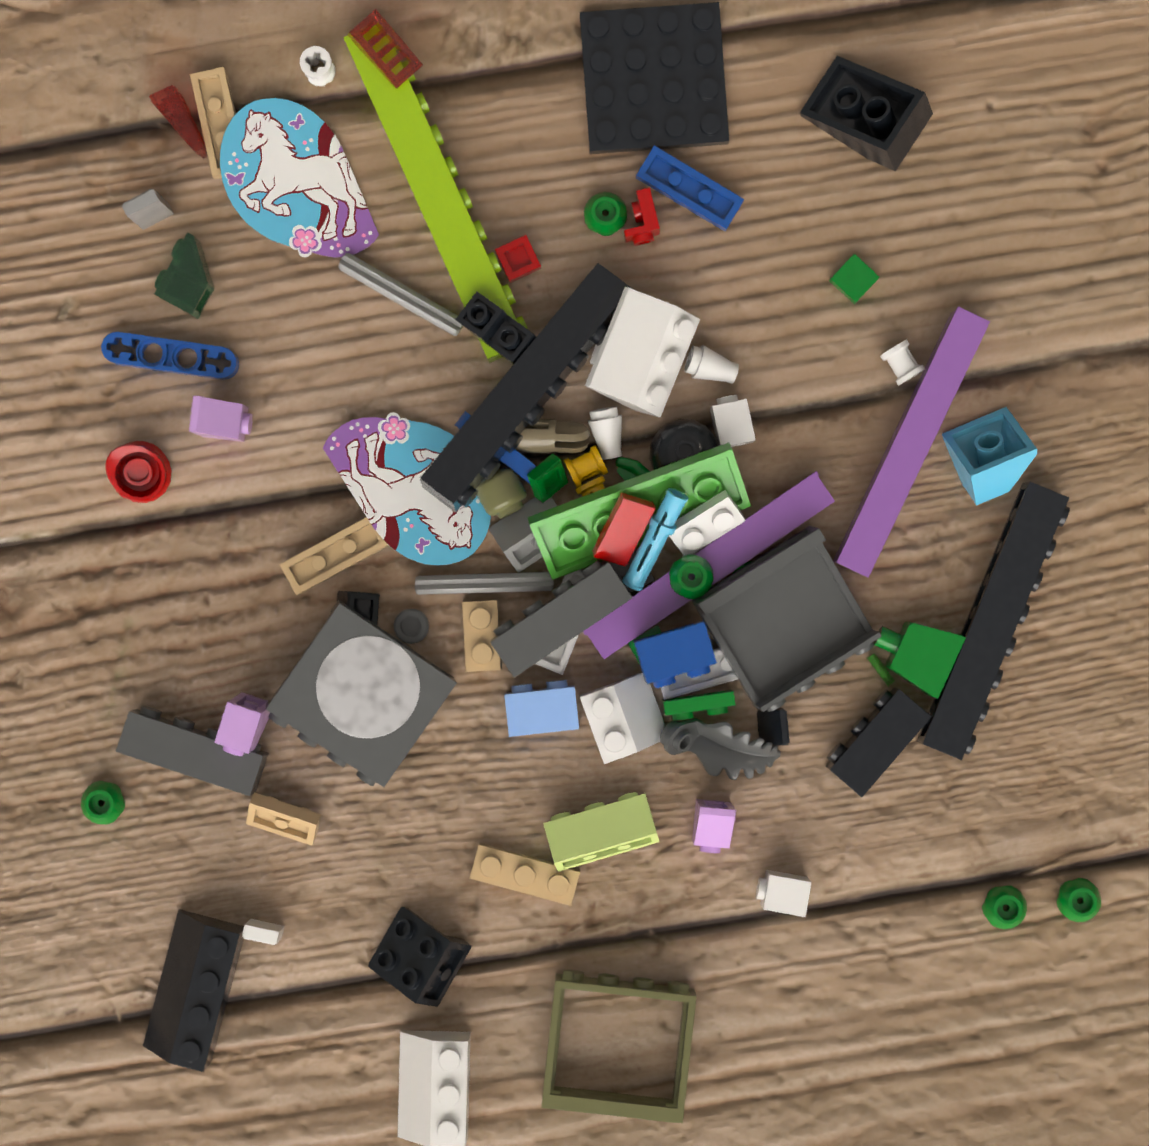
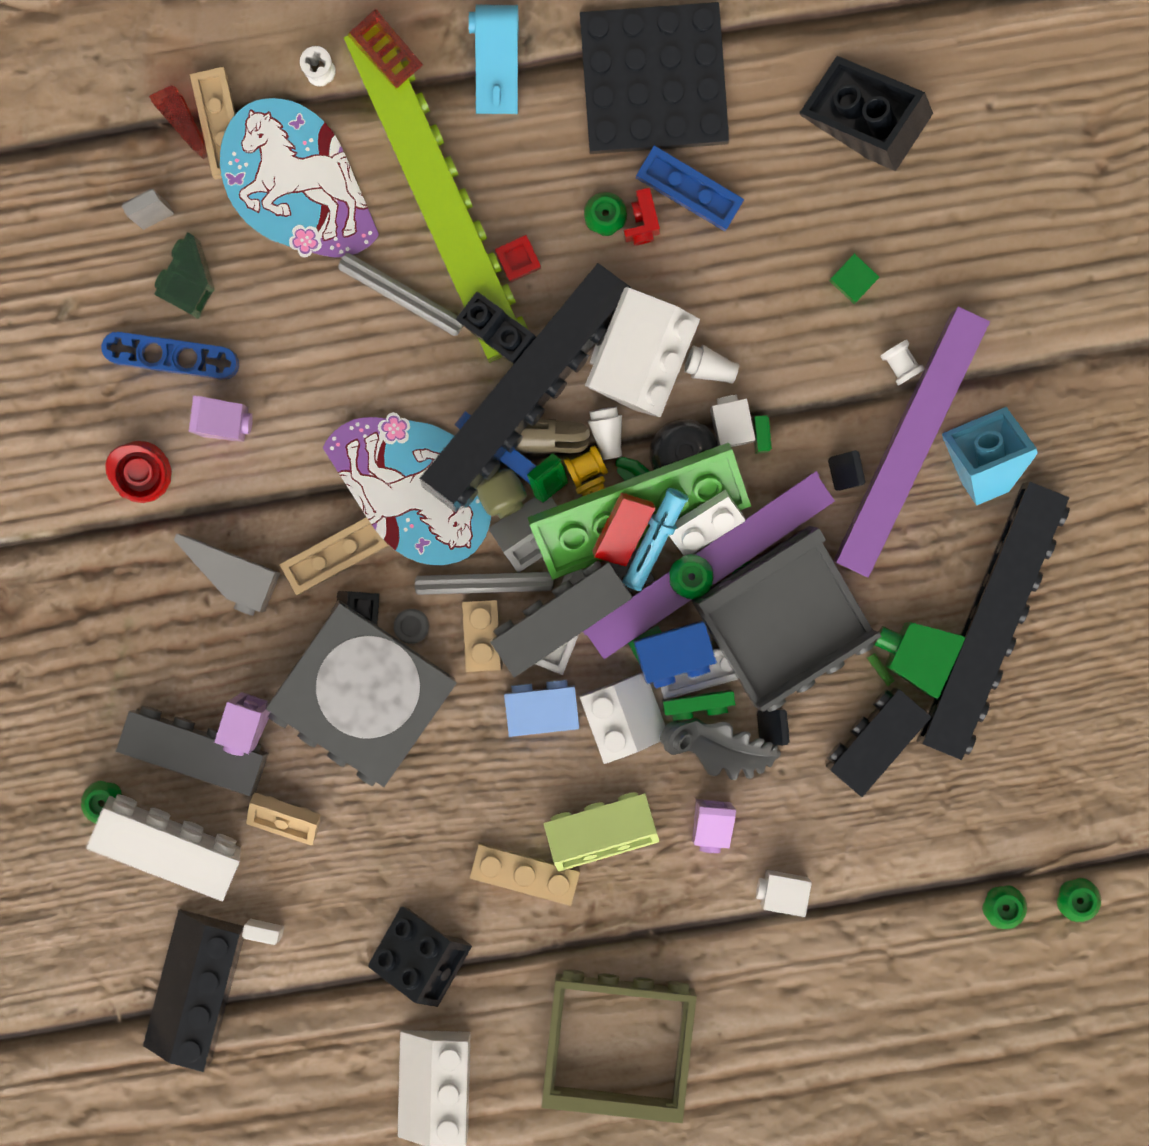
(165, 847): none -> white brick
(235, 577): none -> light grey slope
(496, 57): none -> medium azure door
(762, 434): none -> green tile
(846, 470): none -> black slope

